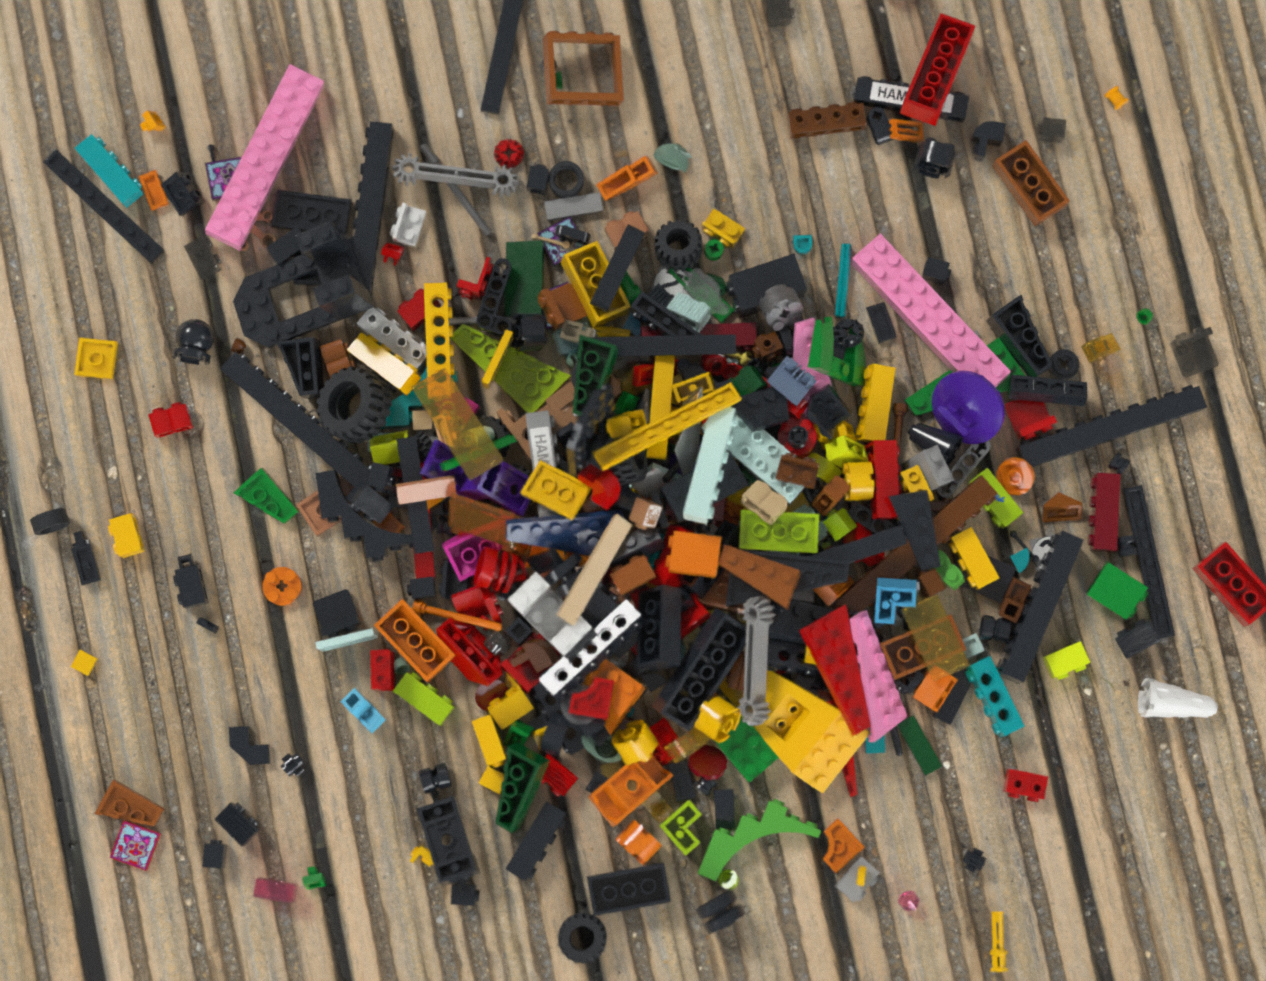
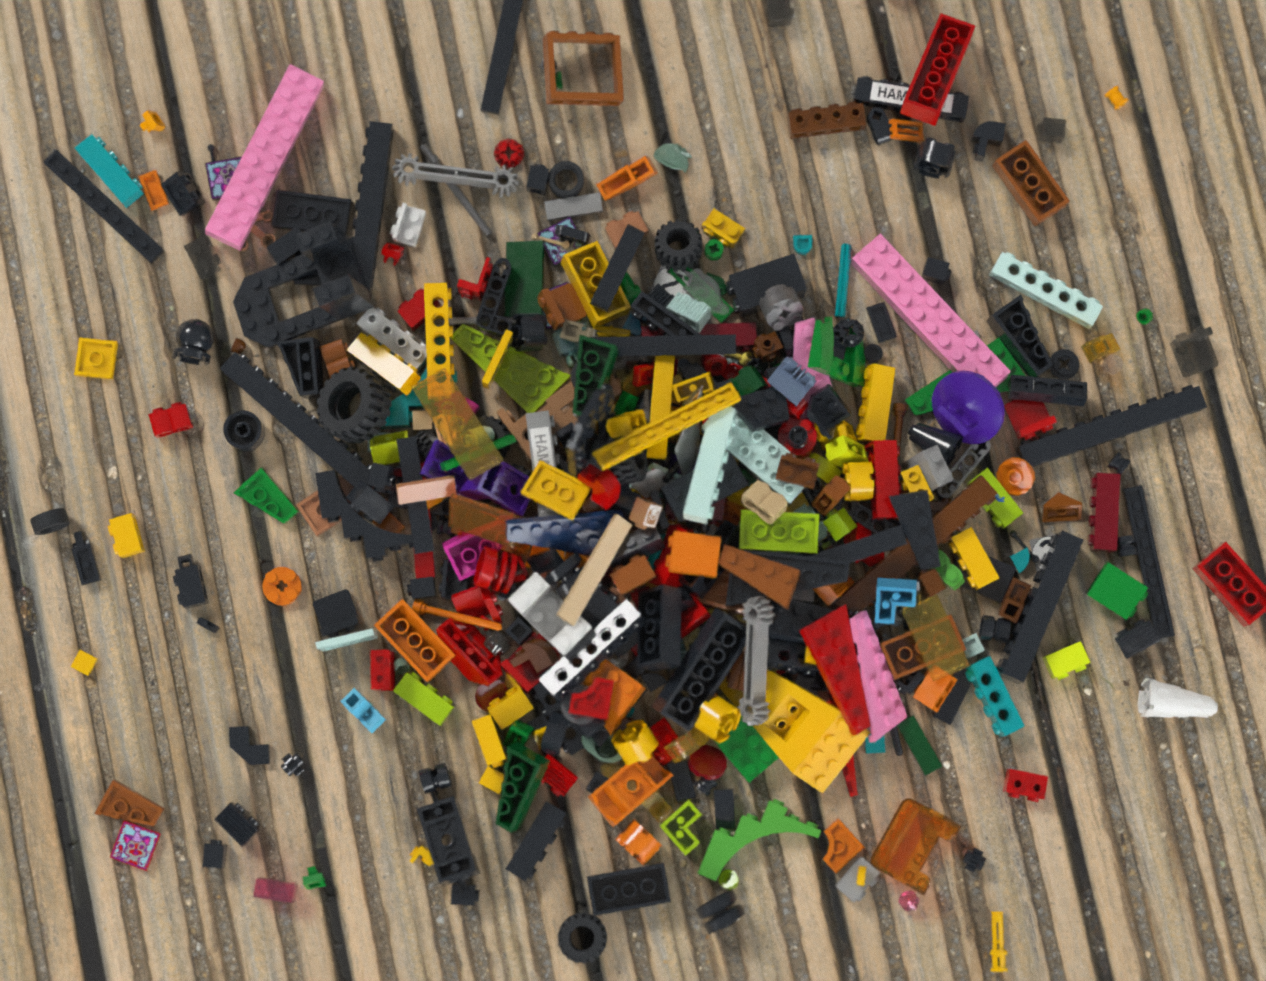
(240, 421): none -> black brick
(873, 353): none -> black tile
(910, 842): none -> clear orange windscreen
(1051, 300): none -> light aqua brick

